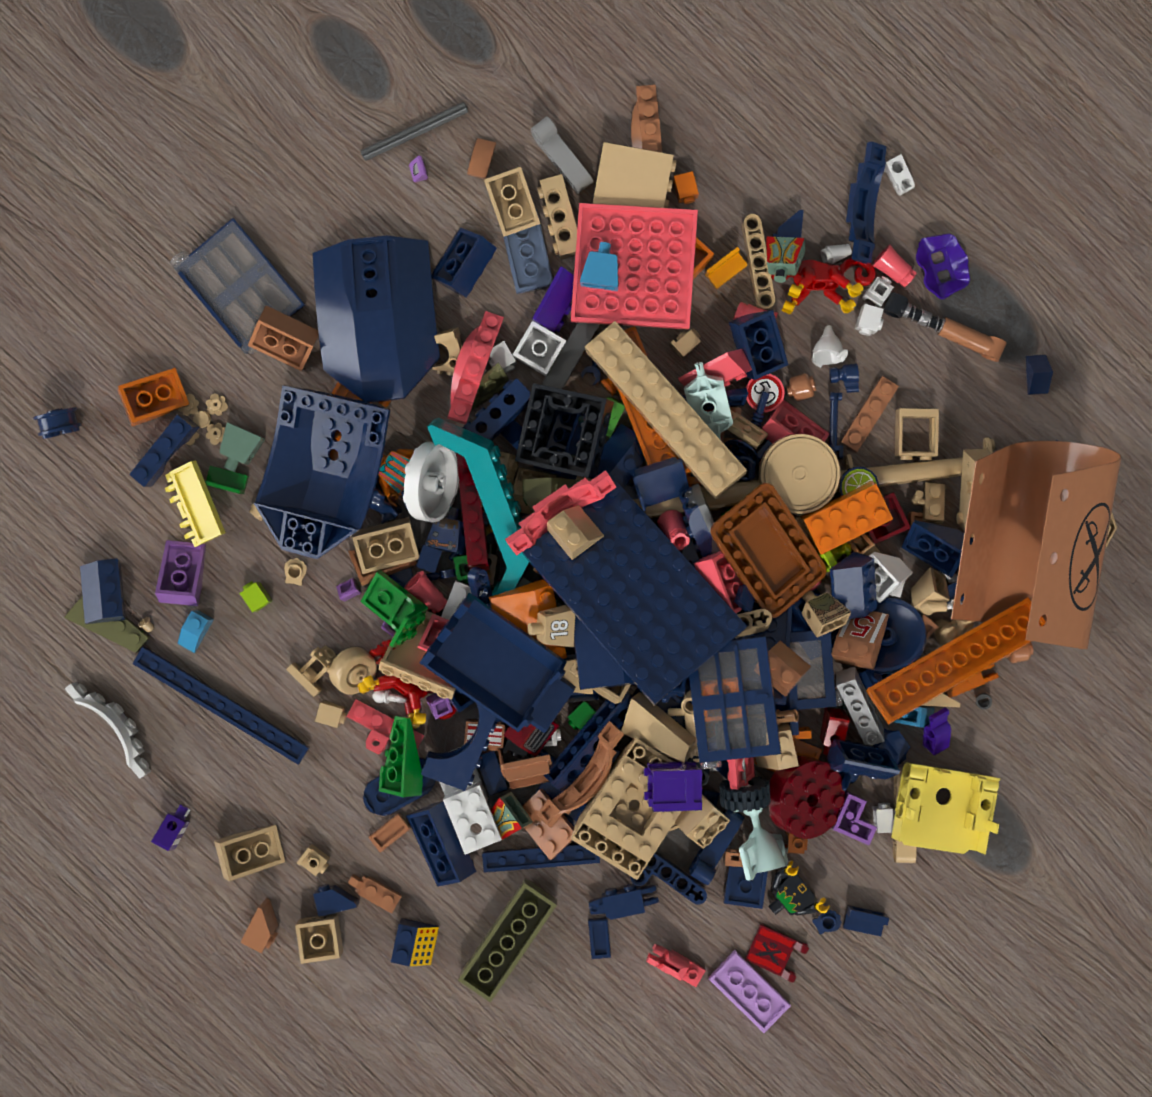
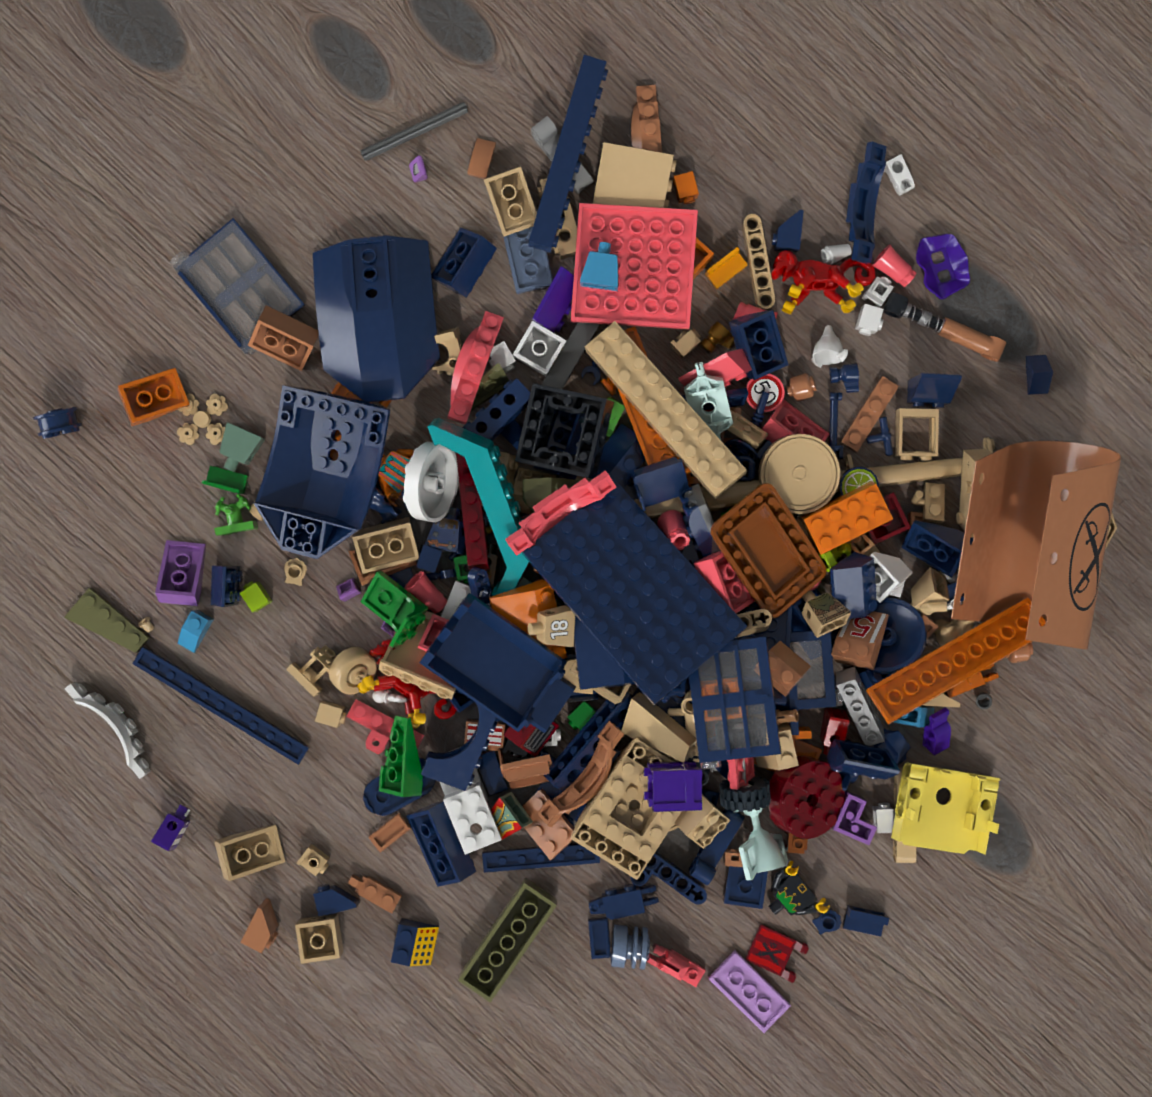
(102, 591): dark blue slope -> none
(154, 461): dark blue arch -> none
(195, 503): light yellow hinge -> none
(225, 585): none -> dark blue slope
(234, 517): none -> bright green piece
(438, 705): medium lavender slope -> none
(567, 153): none -> dark blue brick
(574, 531): tan slope -> none
(629, 947): none -> sand blue wheel
(717, 335): none -> pearl gold piece
(744, 599): dark blue tile -> none
(784, 256): torso -> none
(884, 436): none -> dark blue piece
(932, 389): none -> dark blue slope

